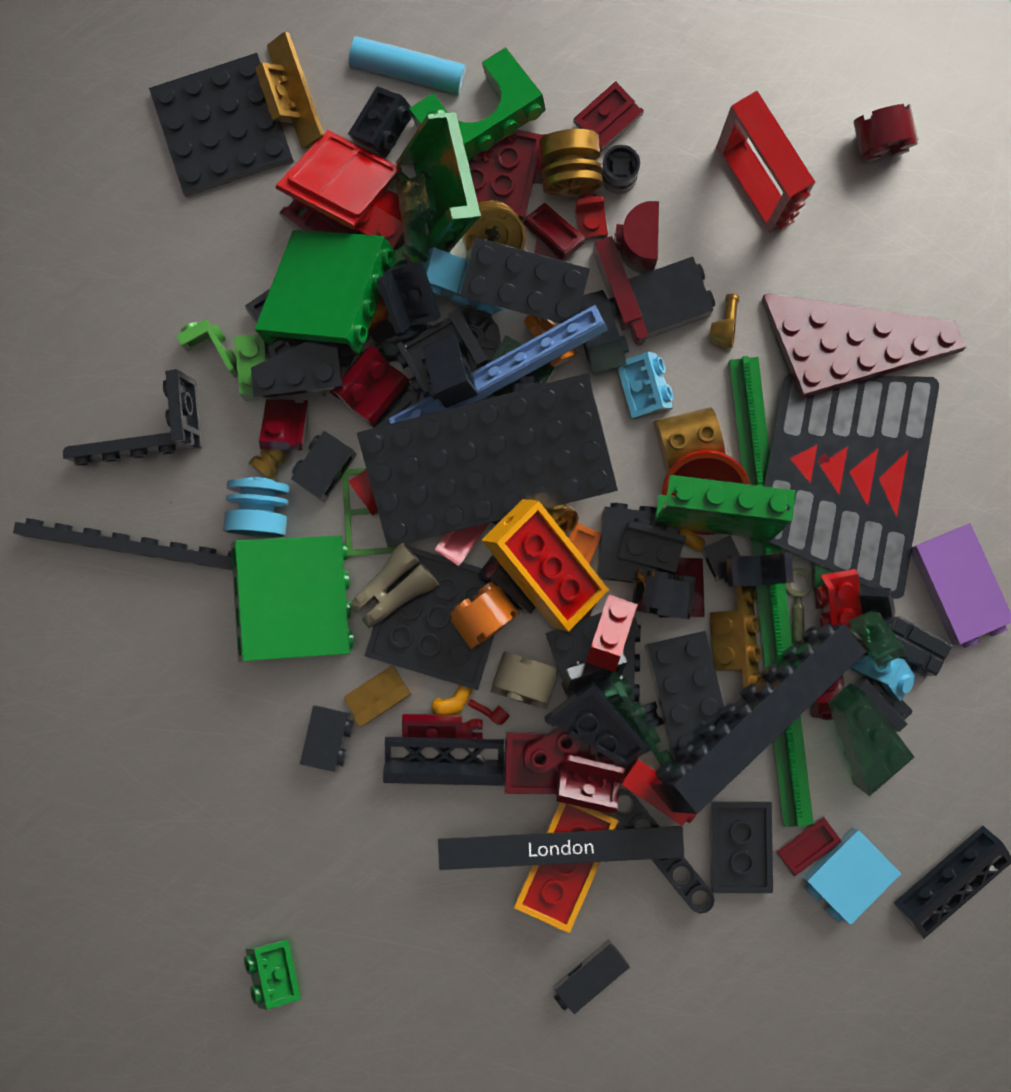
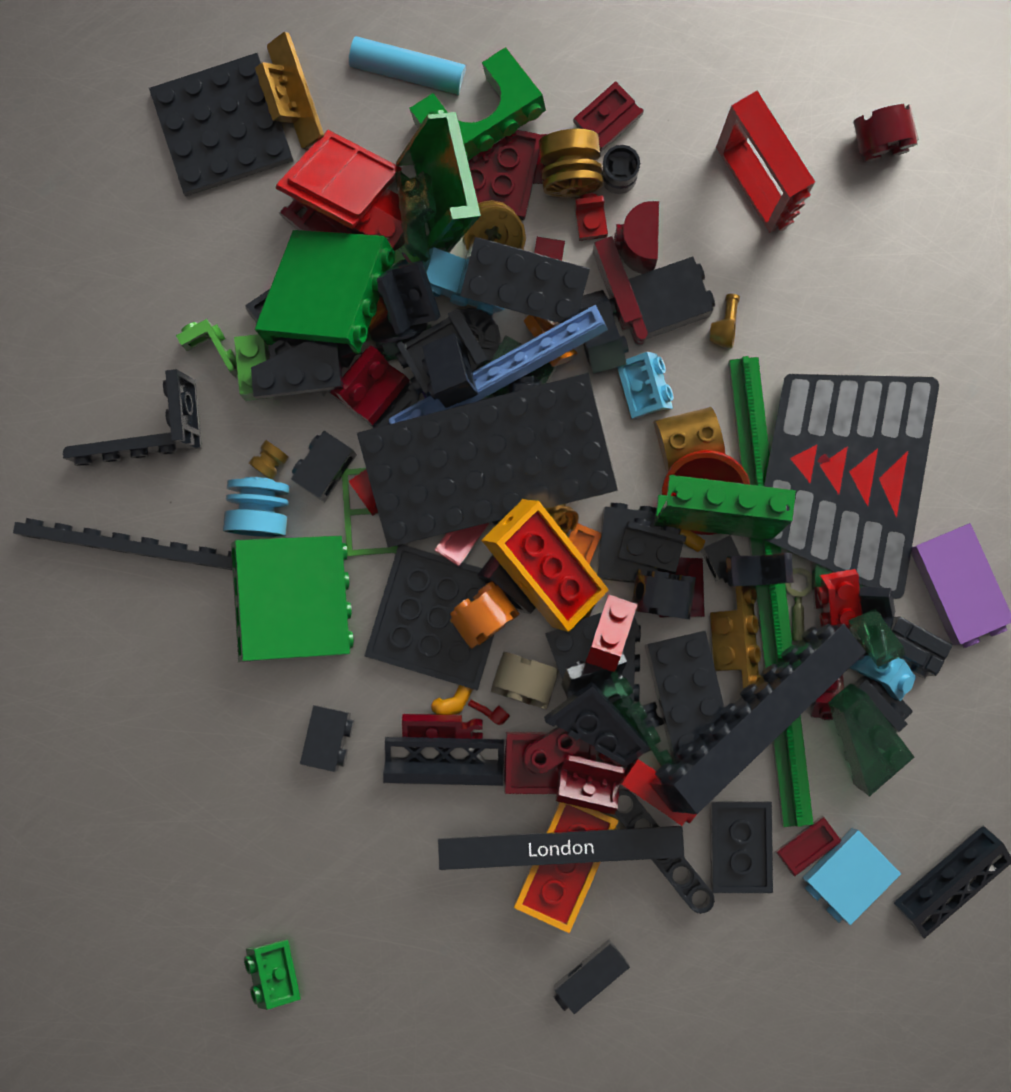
(283, 424): dark red plate -> none
(377, 696): pearl gold panel -> none
(381, 121): black bracket -> none
(415, 584): dark tan piece -> none
(554, 230): dark red tile -> none
(846, 344): wing -> none

